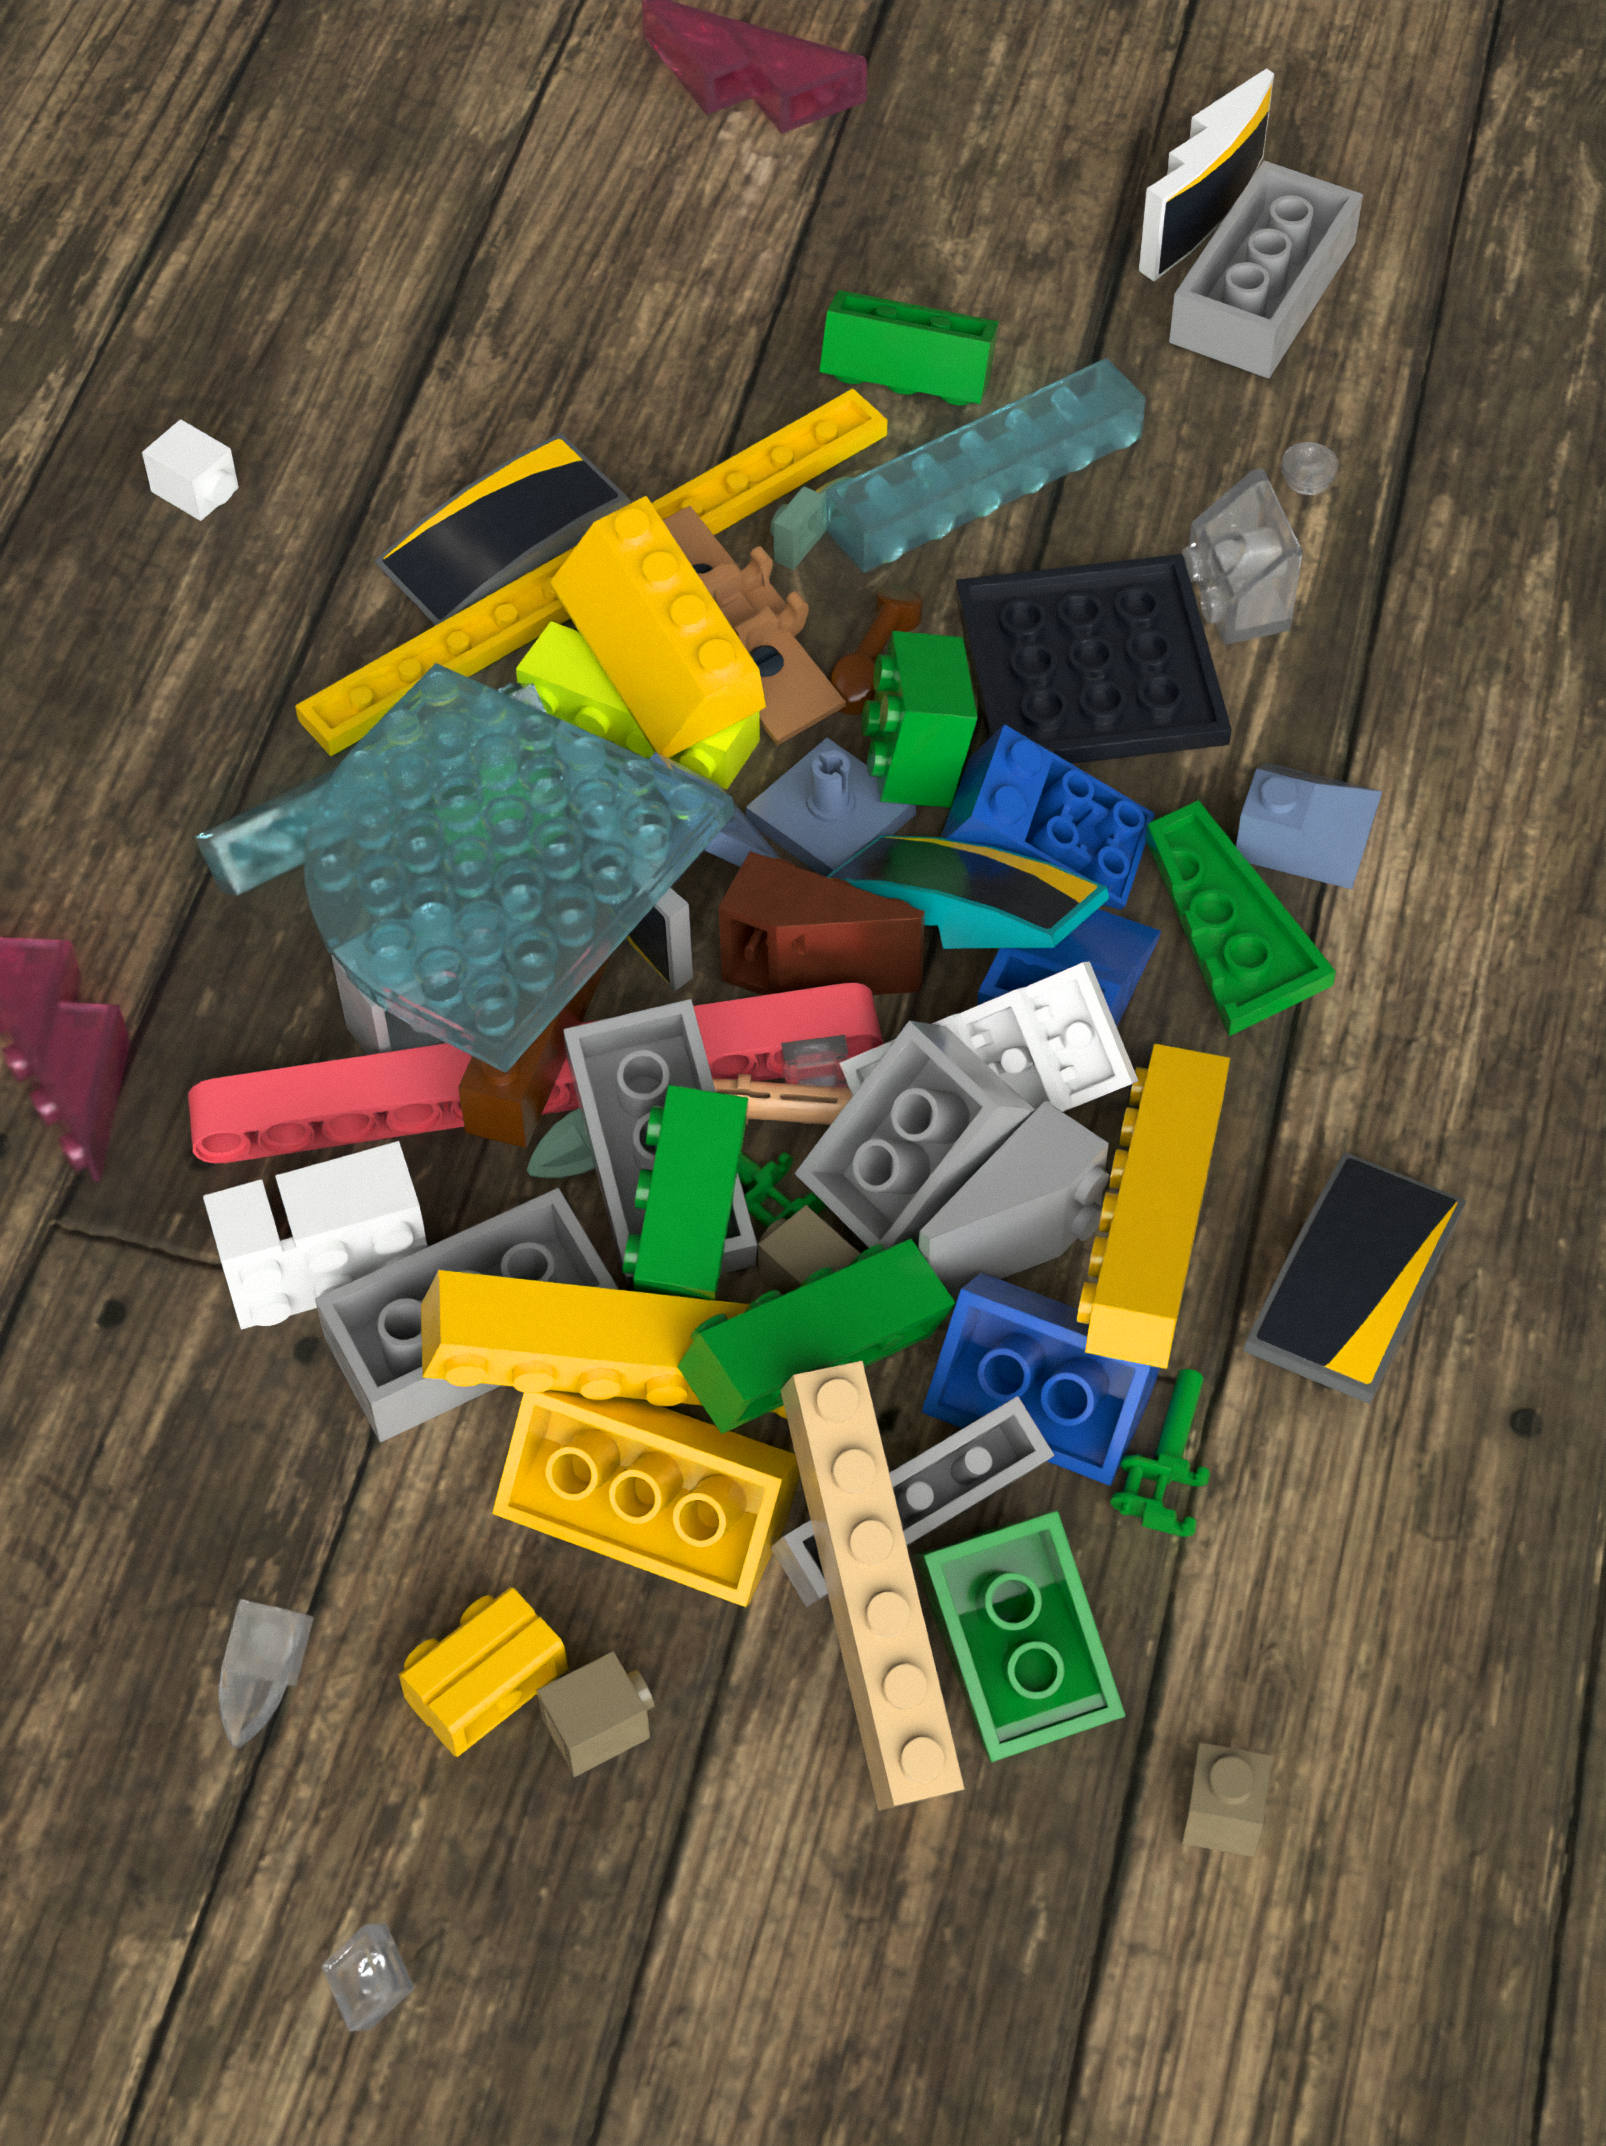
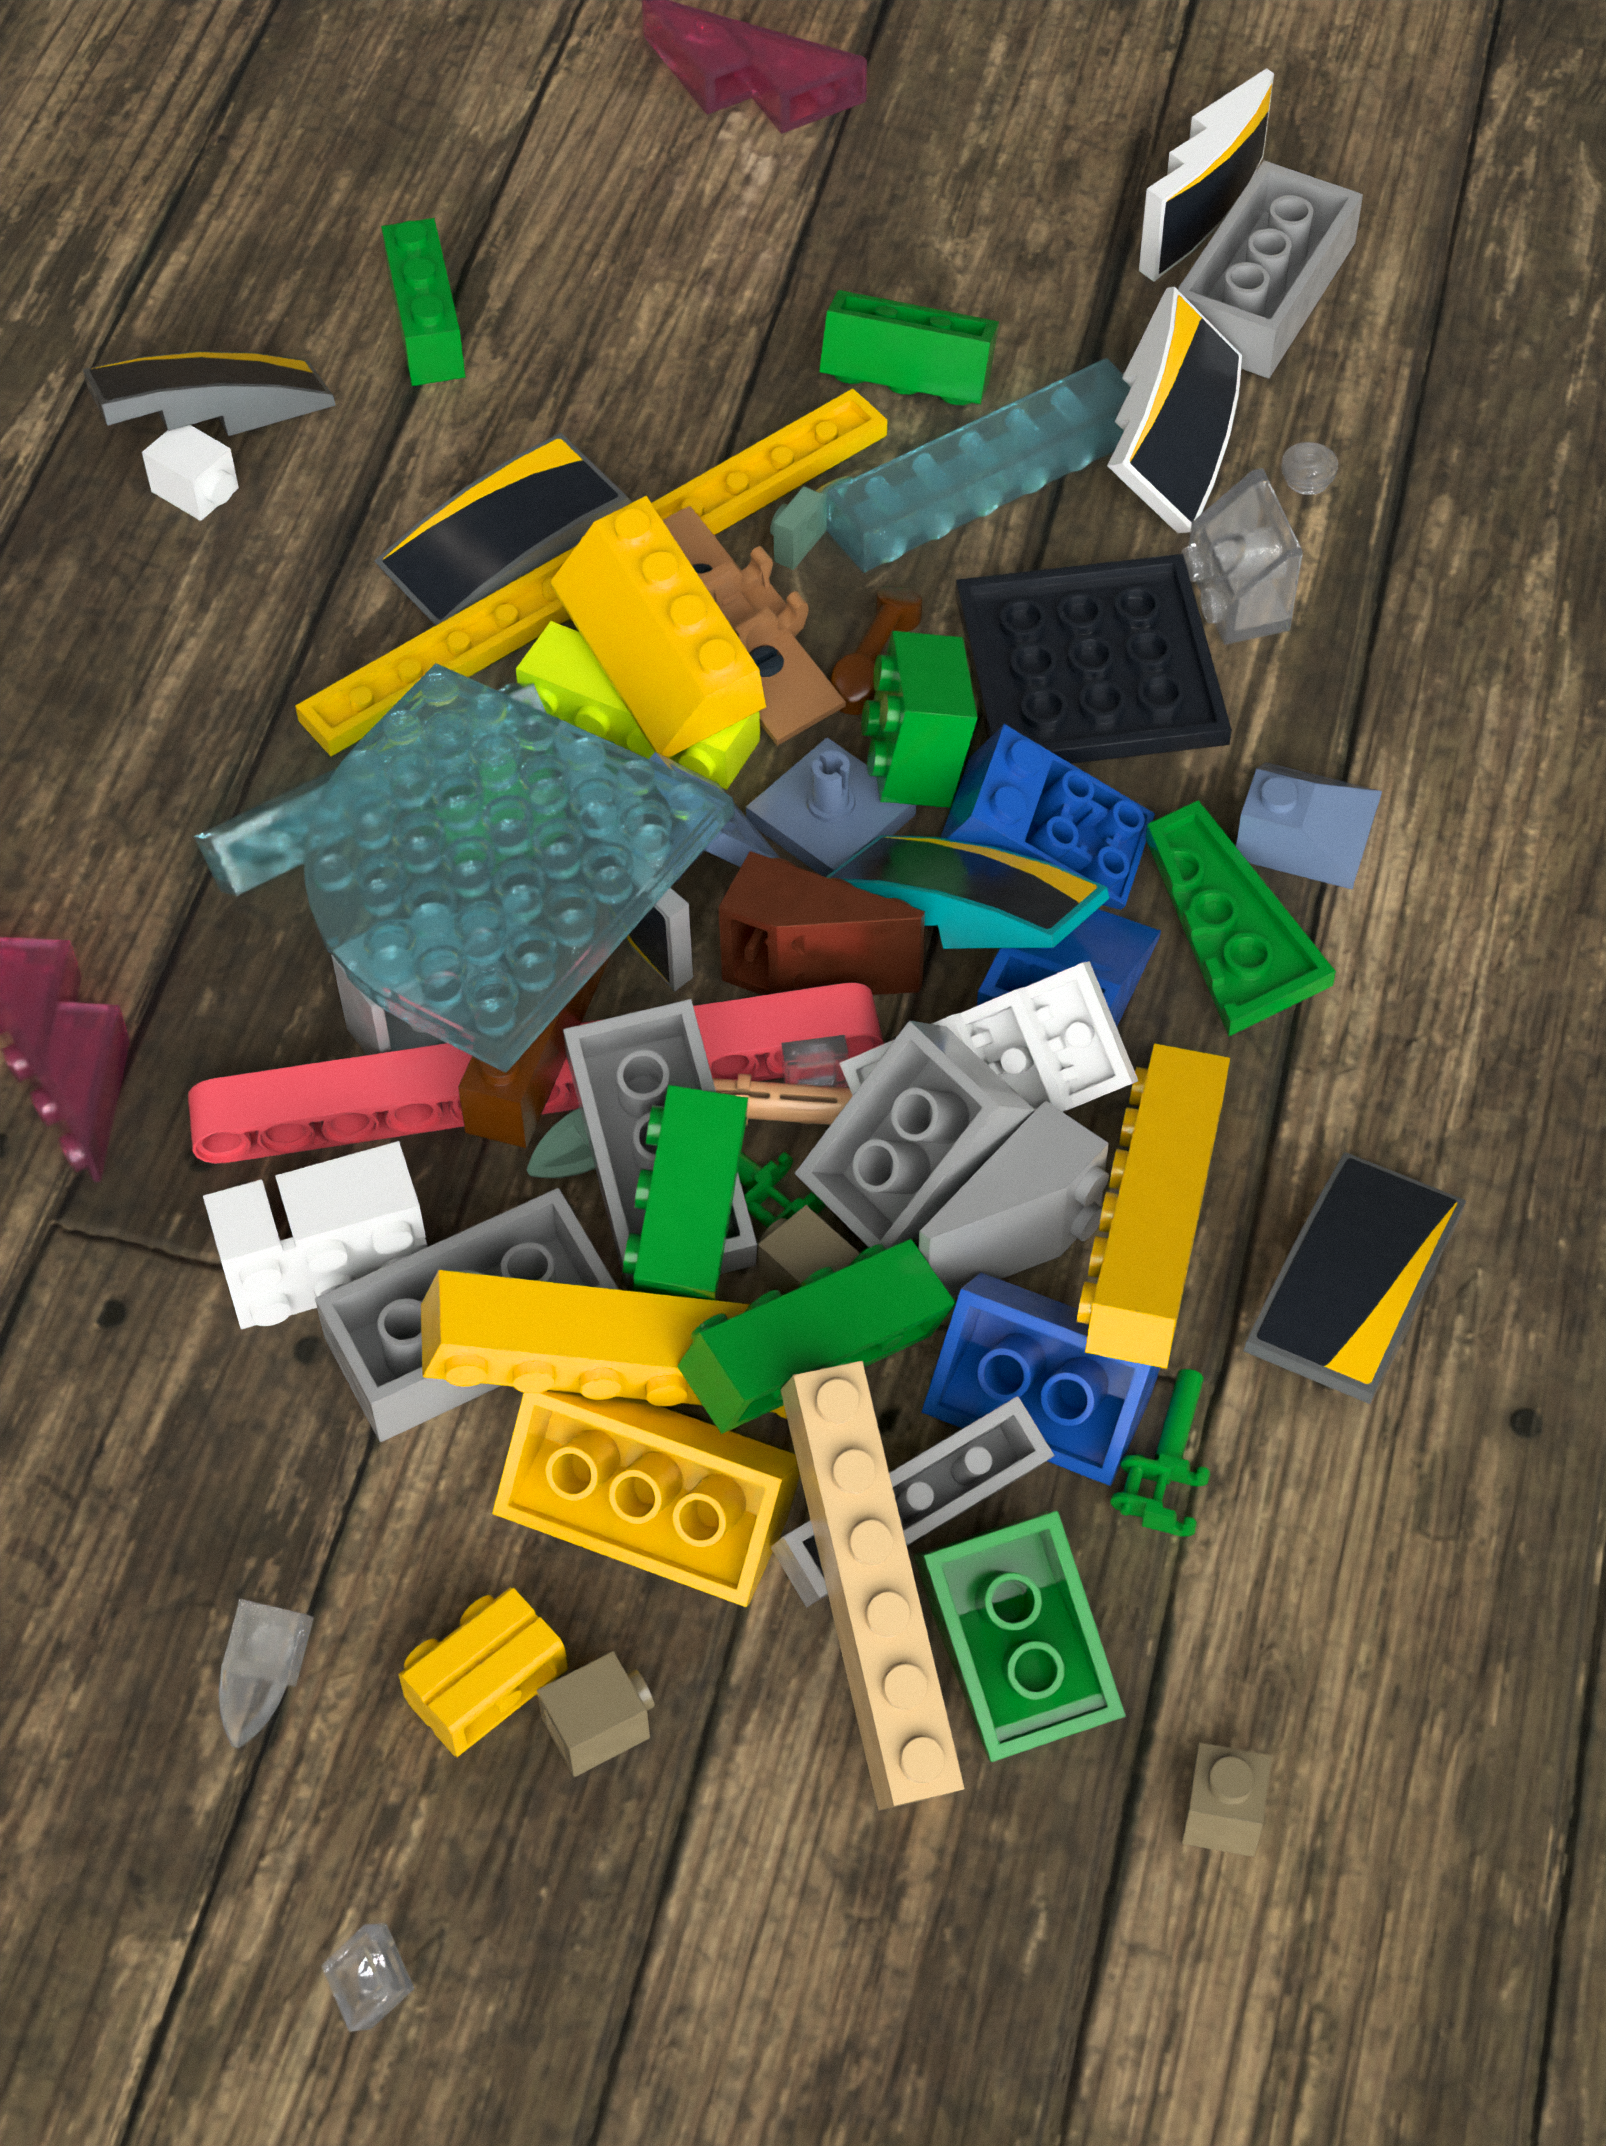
(196, 386): none -> slope
(423, 301): none -> green brick
(1177, 411): none -> slope

